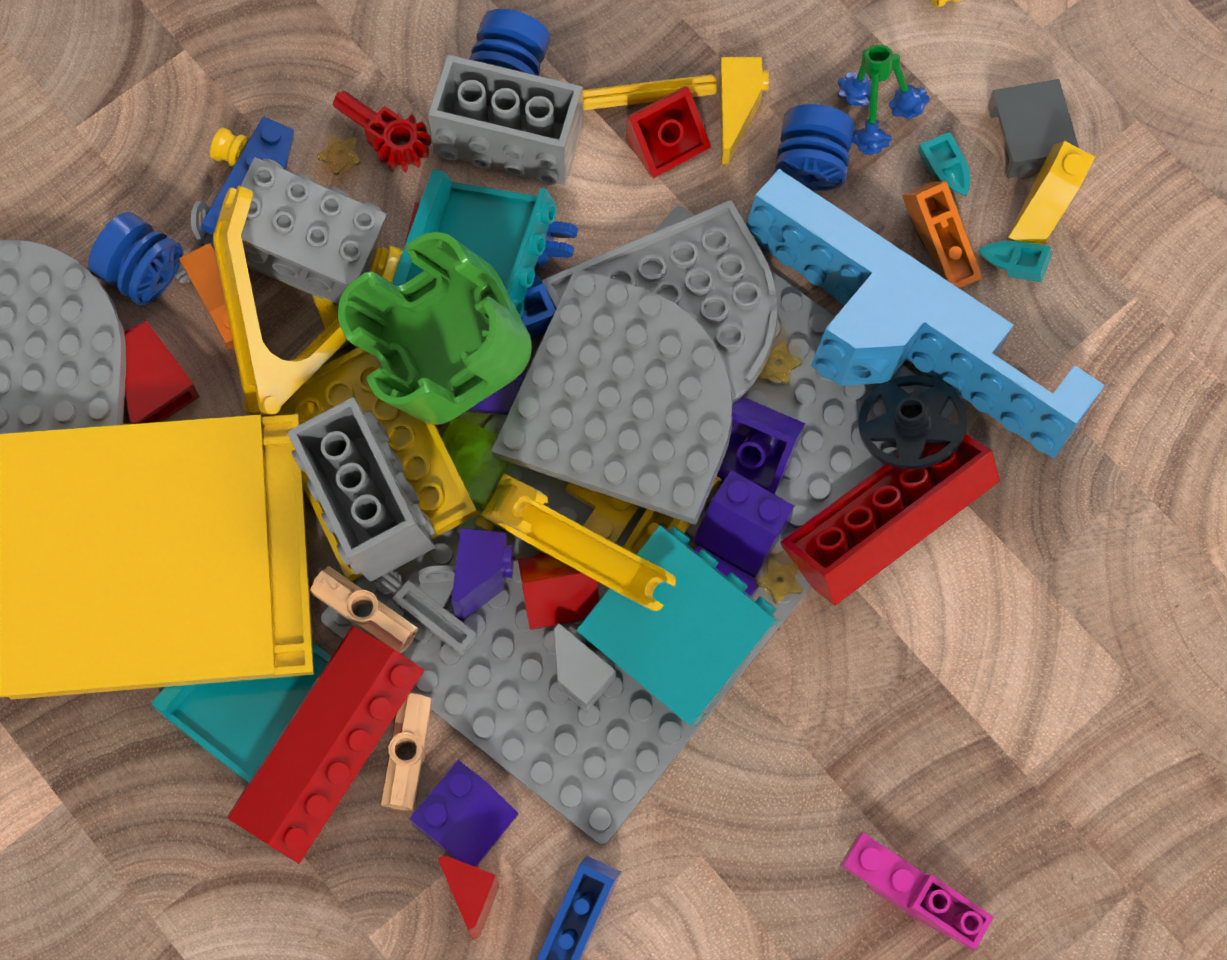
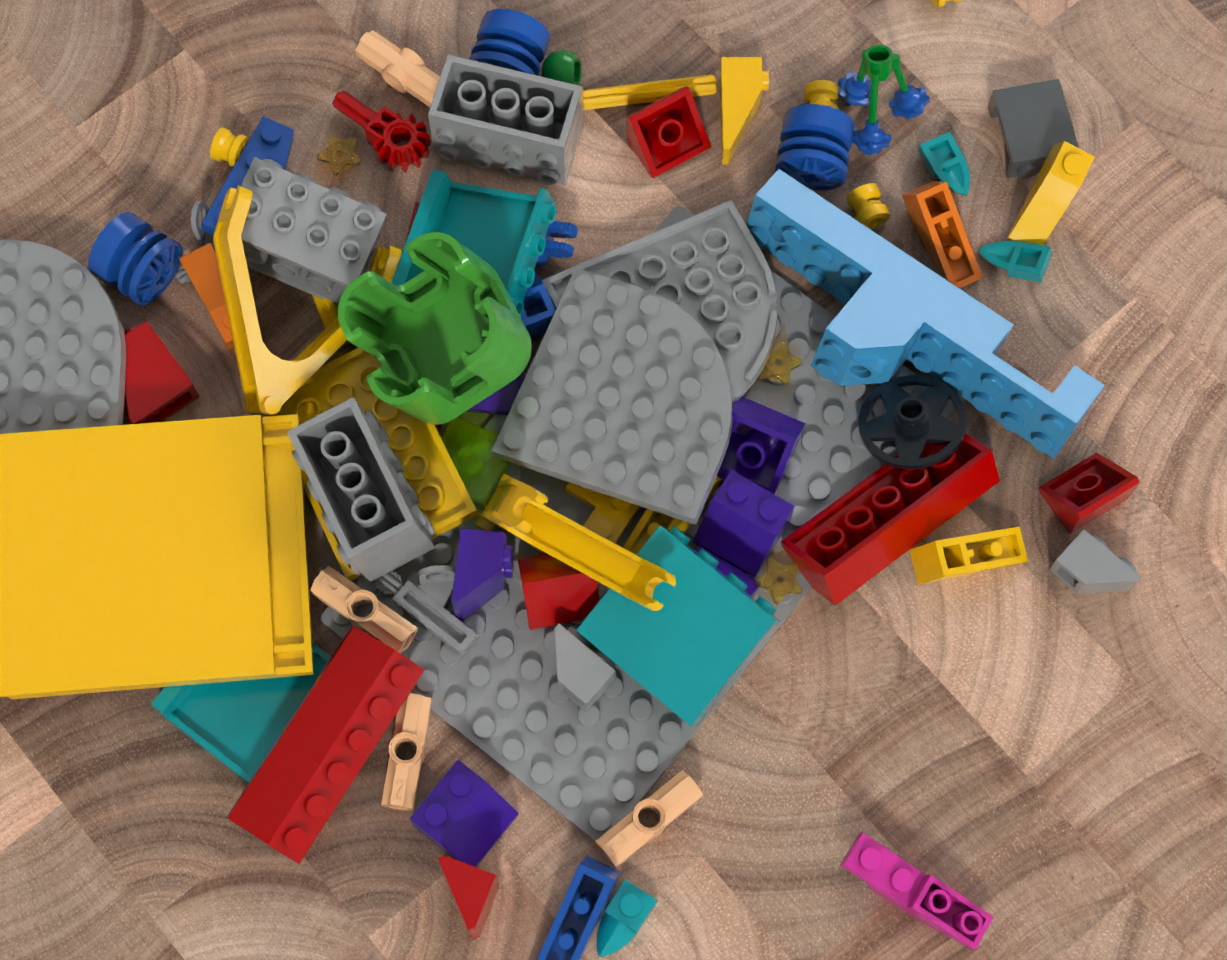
(399, 67): none -> light nougat piece
(562, 66): none -> green piece
(623, 918): none -> teal plate
(631, 835): none -> light nougat piece
(821, 92): none -> yellow wheel
(867, 206): none -> yellow wheel
(968, 555): none -> yellow slope
(1088, 491): none -> red slope
(1093, 568): none -> light grey slope

